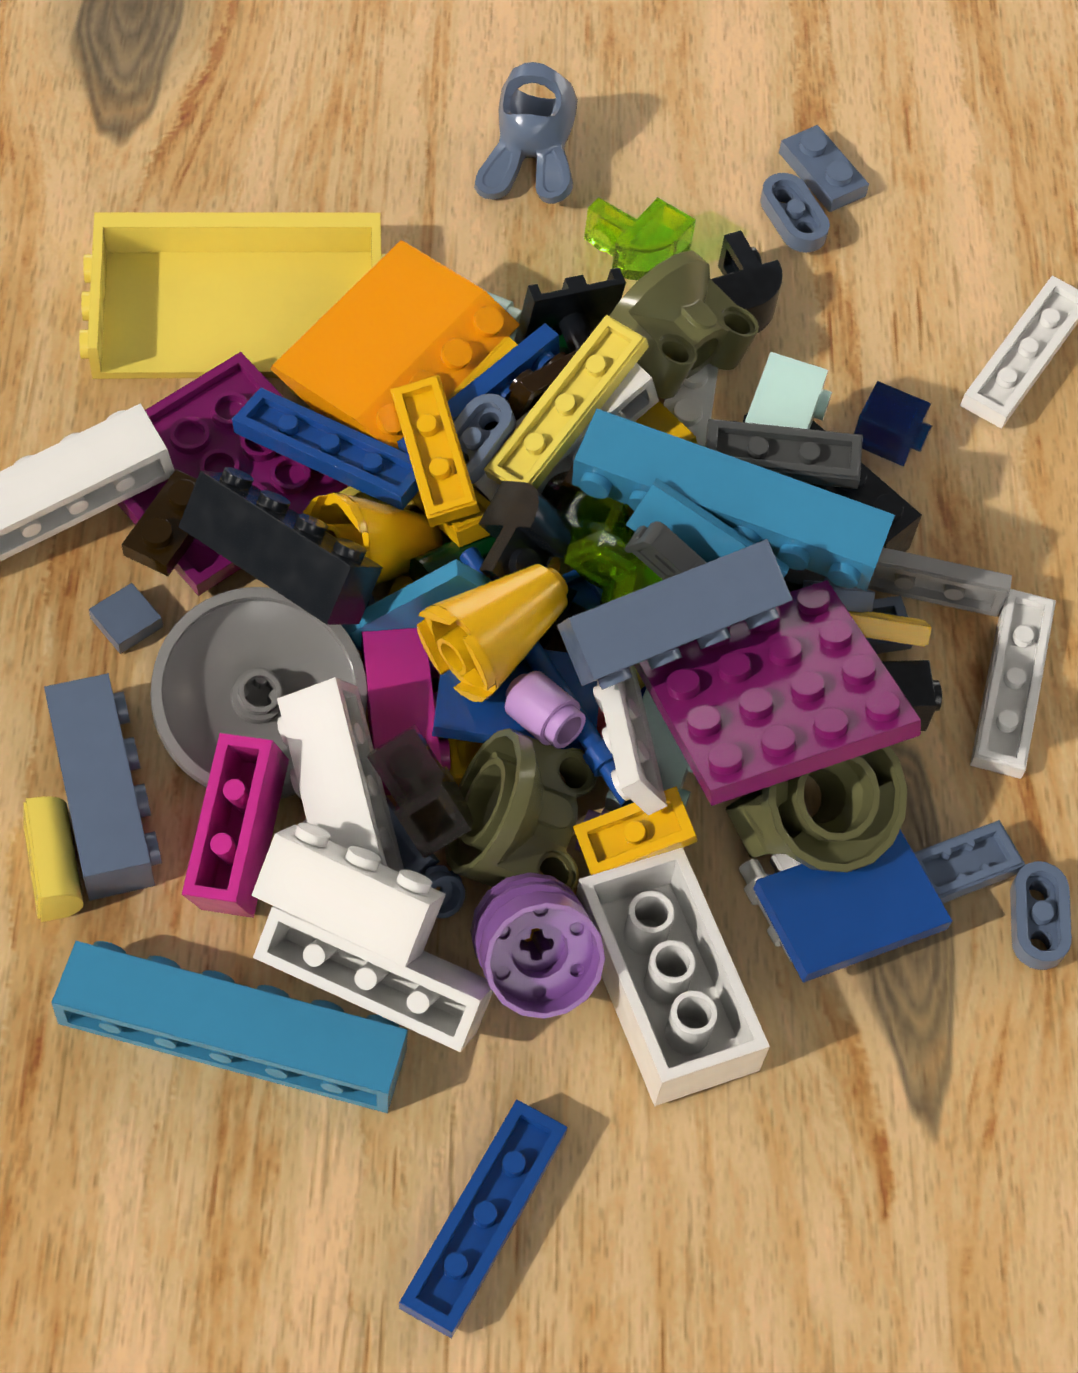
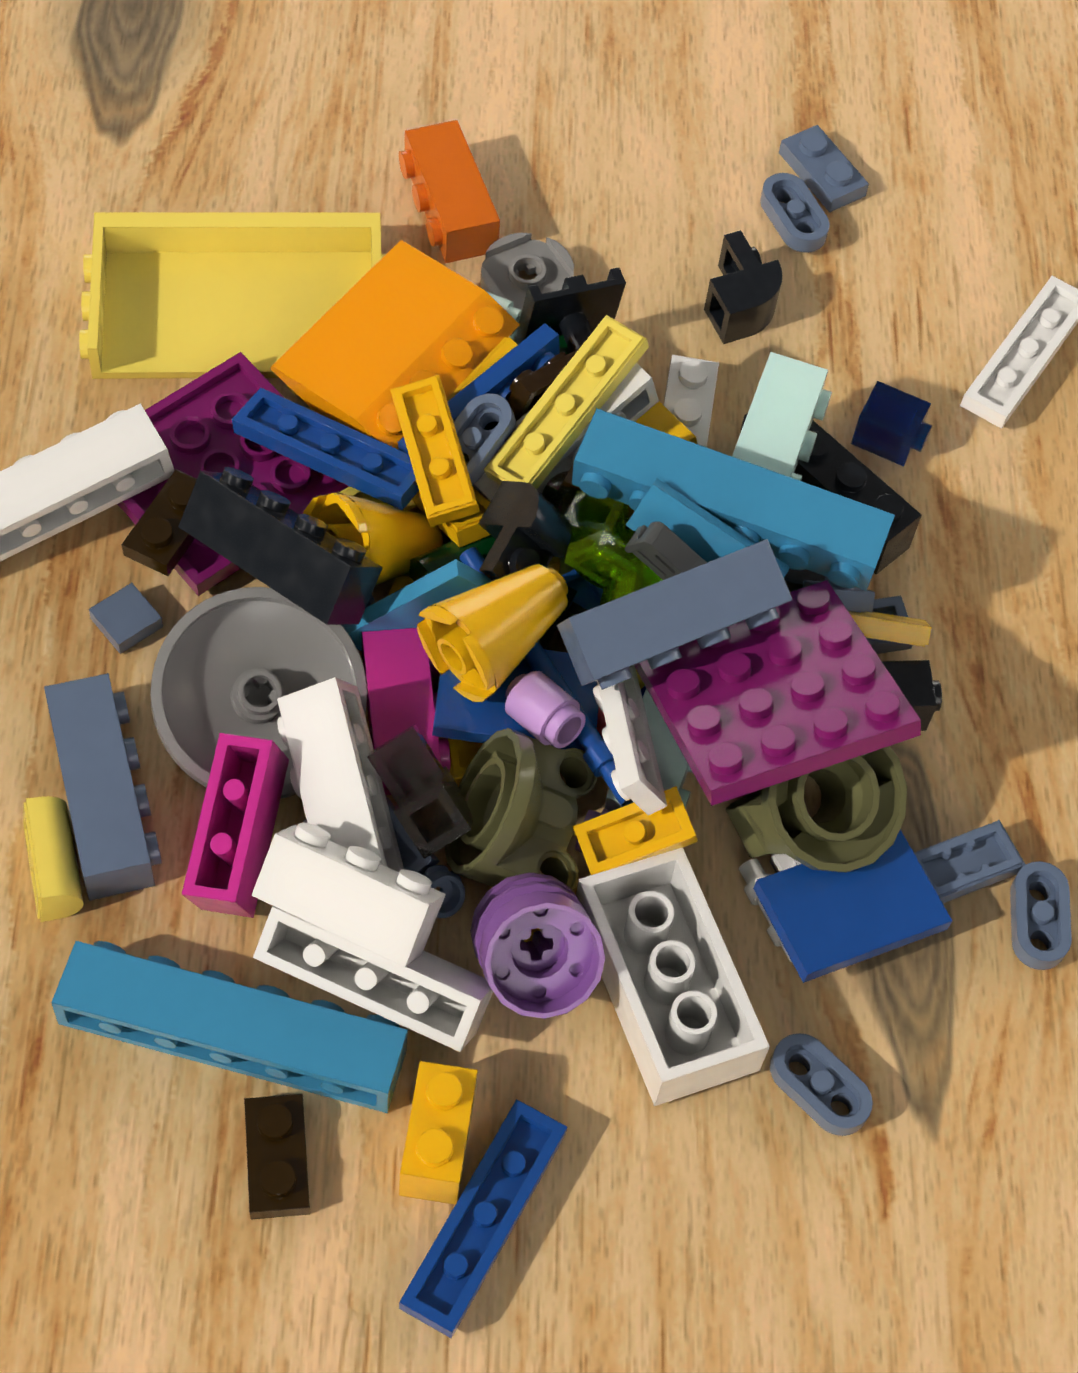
(276, 1156): none -> dark brown plate
(437, 1132): none -> yellow brick
(449, 191): none -> orange brick
(520, 253): none -> light grey plate
(531, 130): sand blue piece -> none
(639, 242): clear neon green brick -> none
(684, 322): olive piece -> none
(794, 452): dark grey tile -> none
(824, 1083): none -> sand blue plate
(940, 582): light grey tile -> none
(1013, 684): white tile -> none

